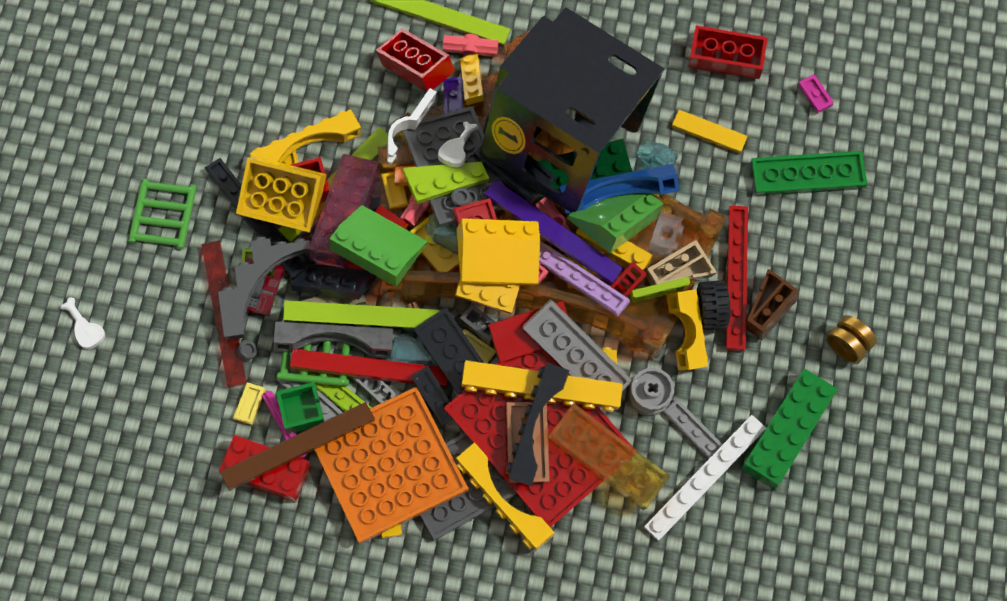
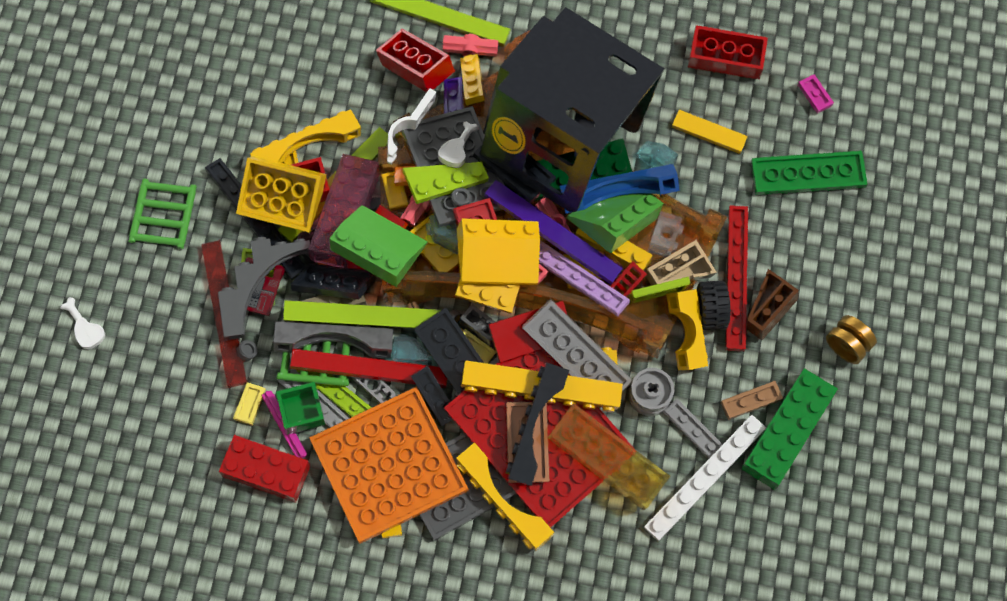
(297, 446): reddish brown tile -> none
(751, 400): none -> medium nougat plate

